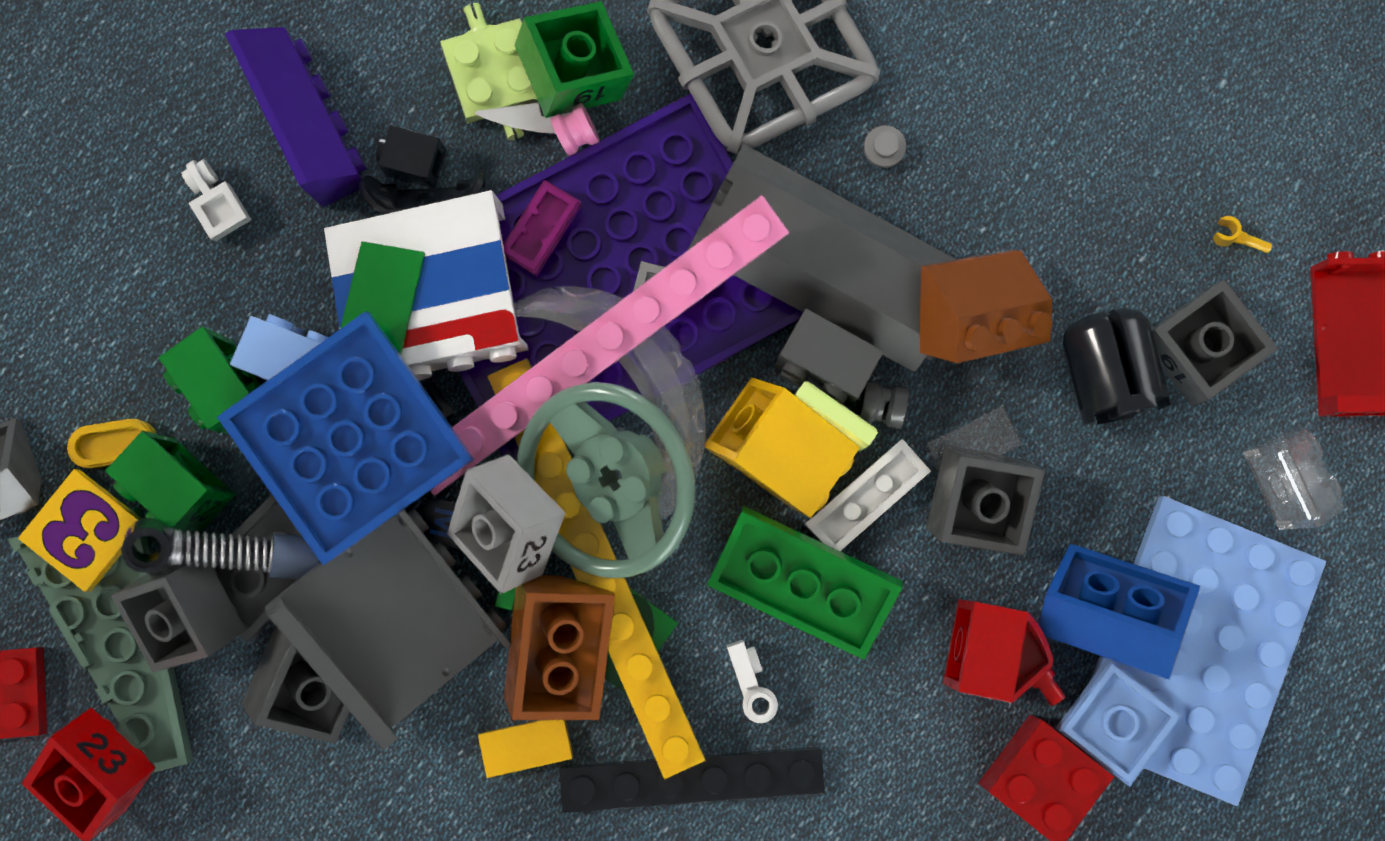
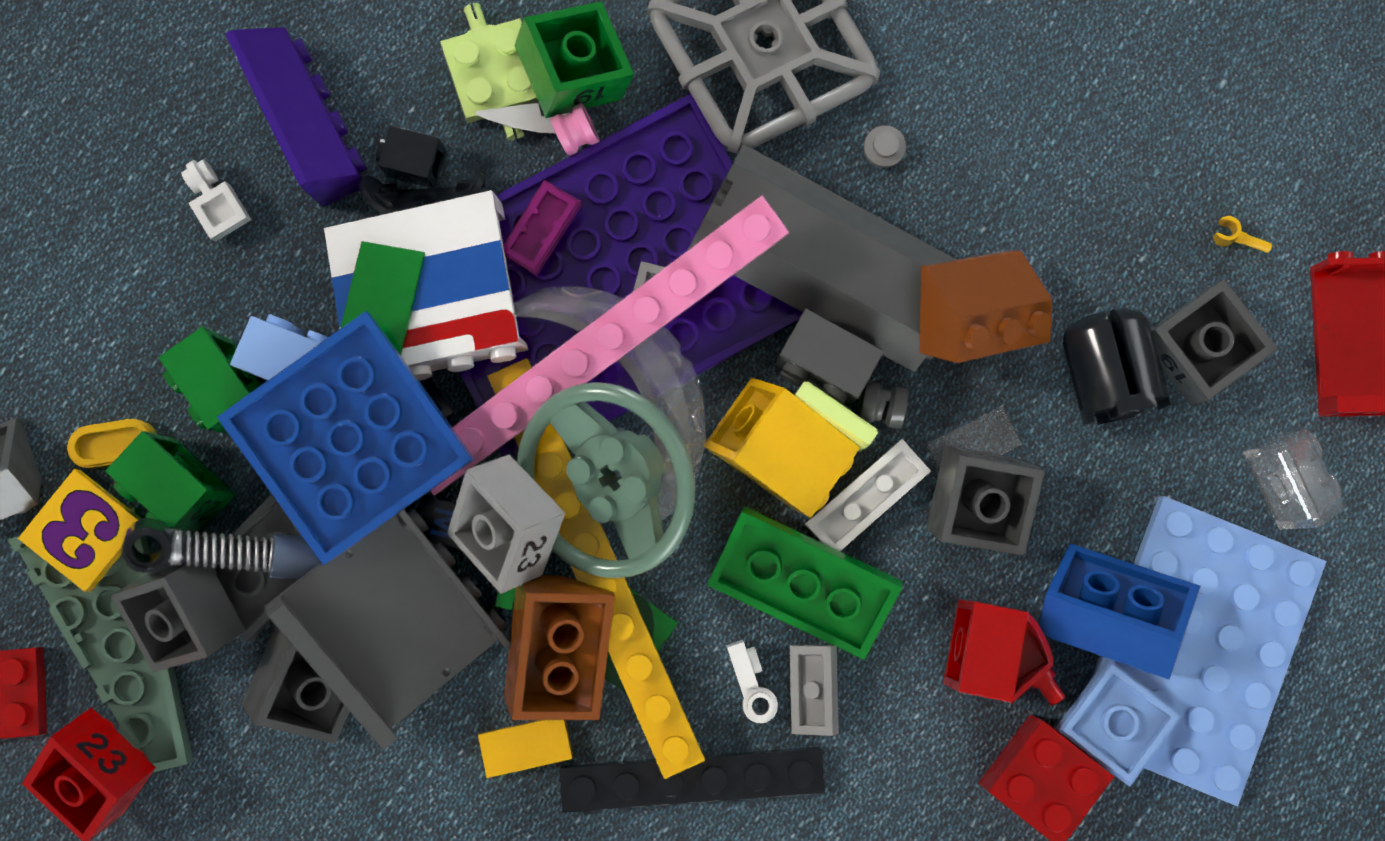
(814, 690): none -> light grey plate

